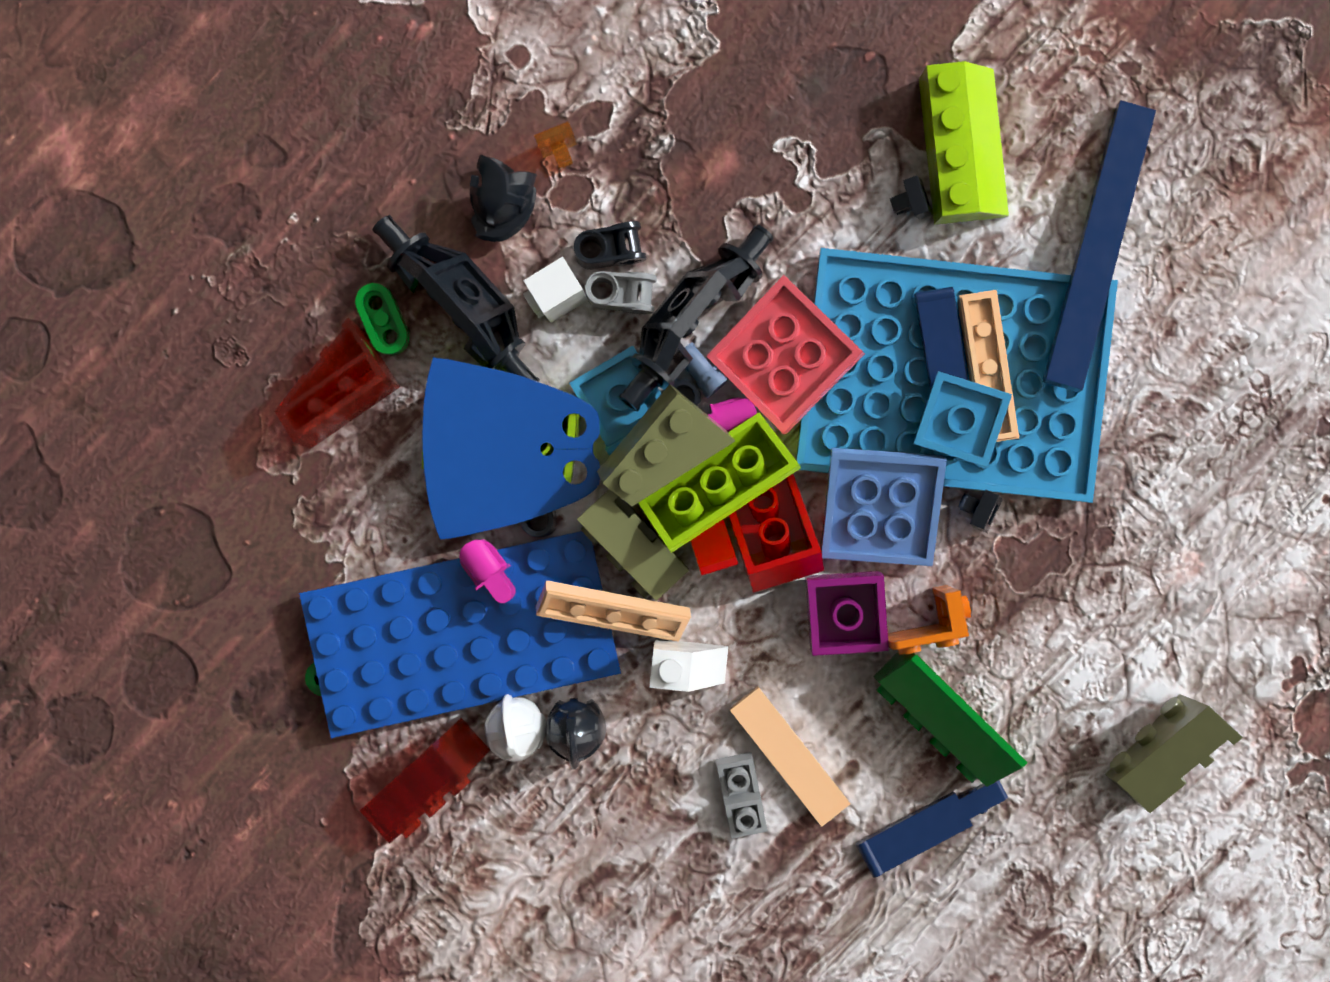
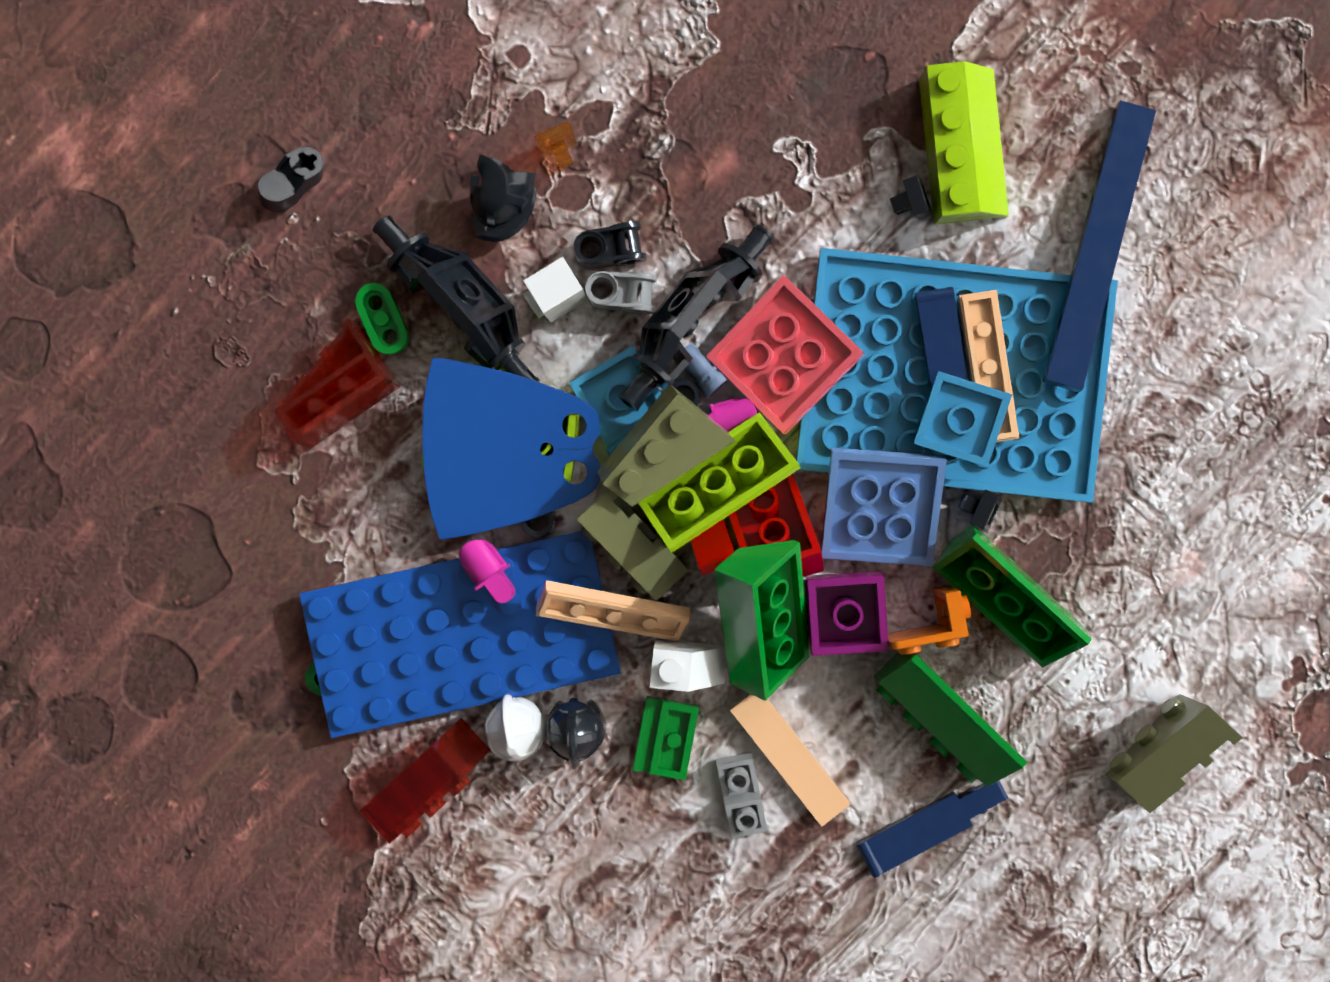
(290, 179): none -> black piece
(666, 738): none -> green plate
(763, 615): none -> green slope
(1010, 598): none -> green slope

